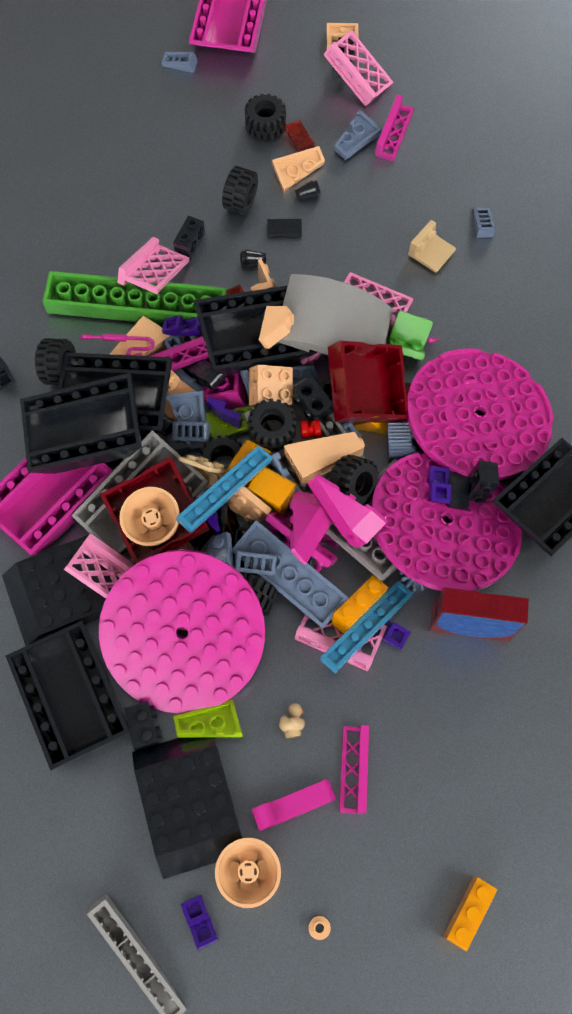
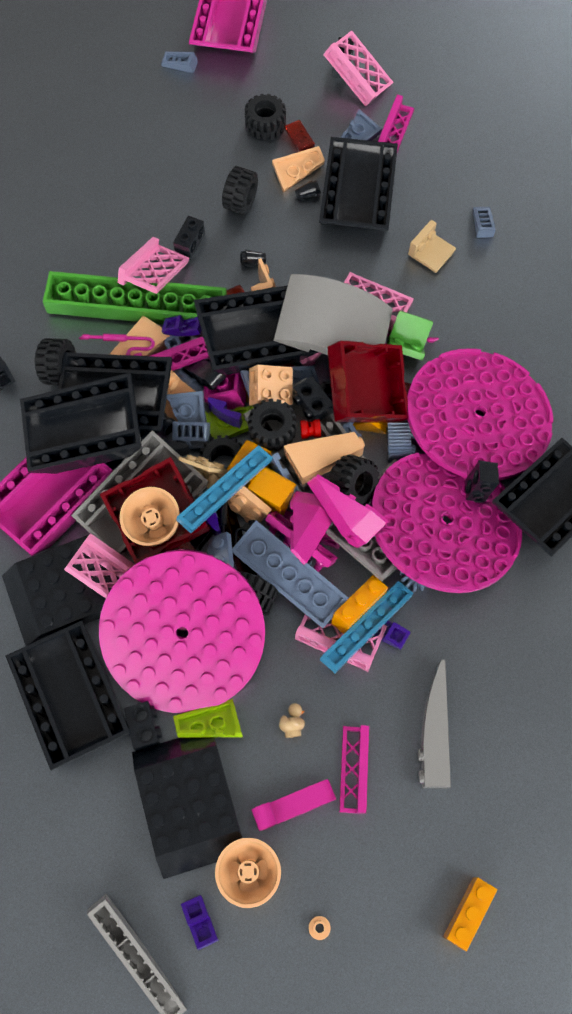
(272, 563): sand blue slope -> none
(275, 325): light nougat slope -> none
(284, 227): black tile -> none
(337, 30): light nougat plate -> none
(359, 183): none -> black slope
(435, 736): none -> light grey slope
(439, 485): dark purple slope -> none
(459, 491): black tile -> none
(479, 614): dark red tile -> none

